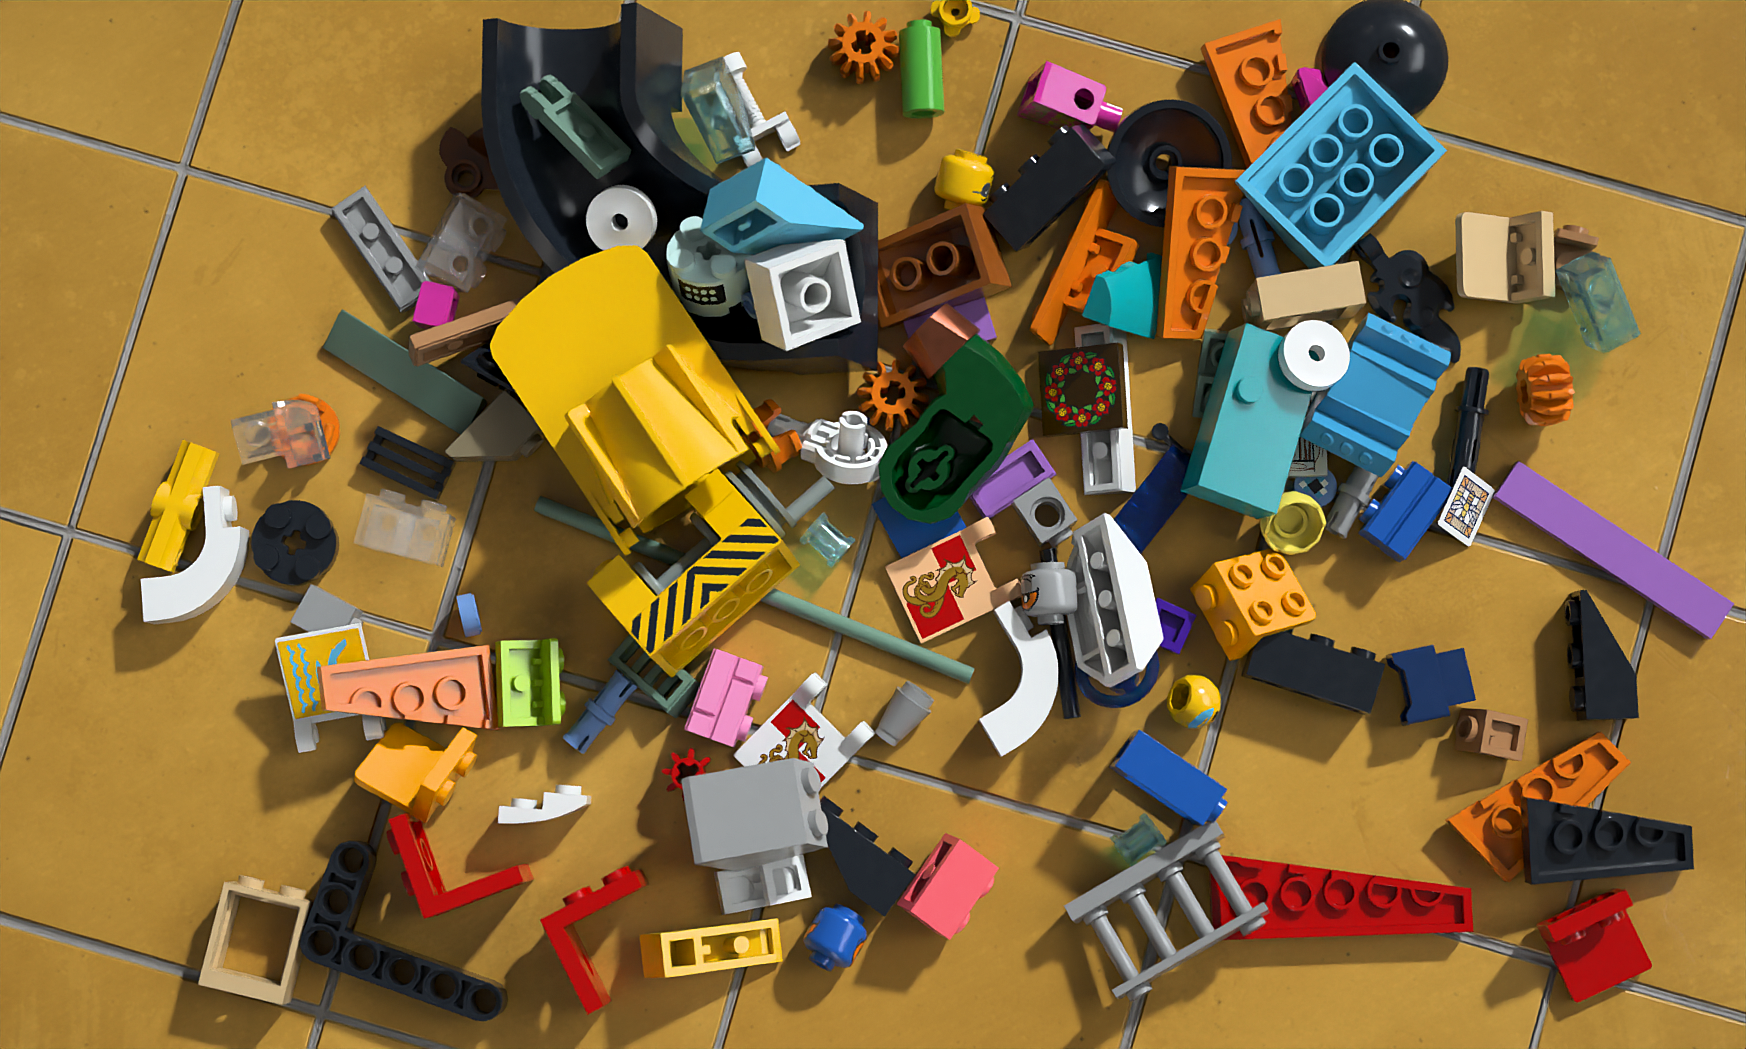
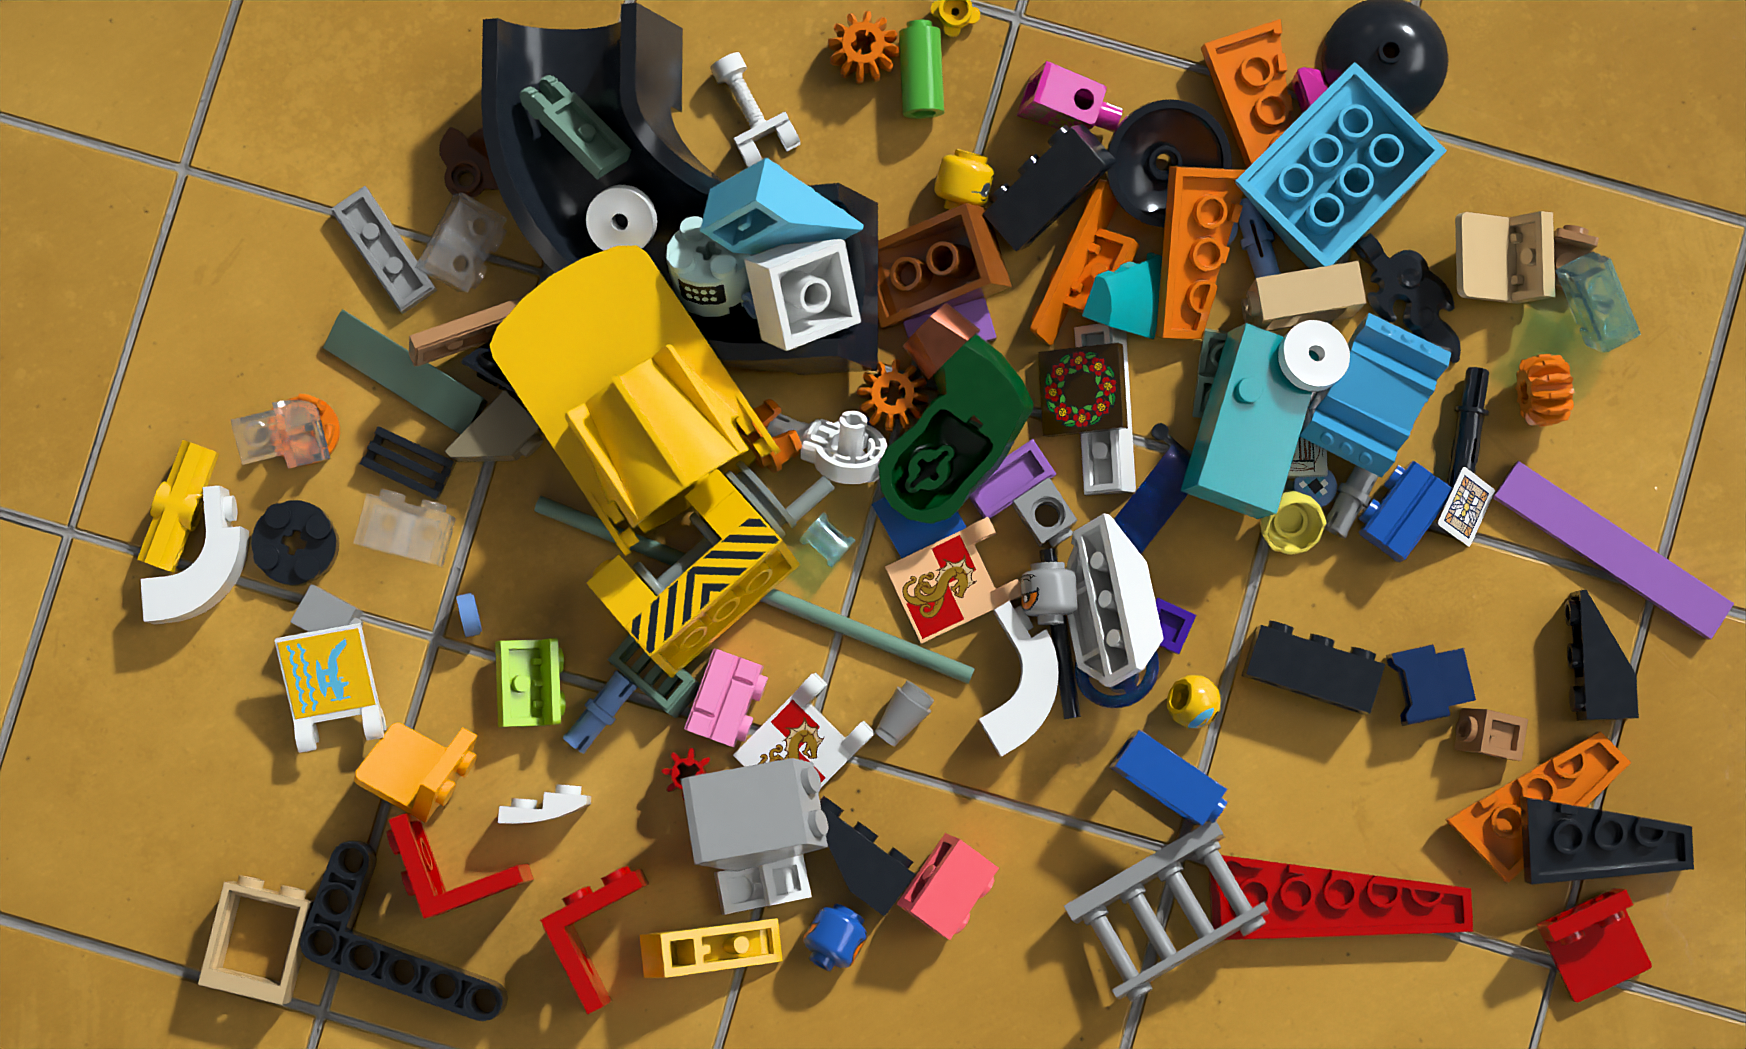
(422, 687): wing -> none
(435, 305): dark pink slope -> none
(718, 109): clear light blue slope -> none
(1138, 840): clear light blue bush -> none
(1251, 600): light orange bracket -> none

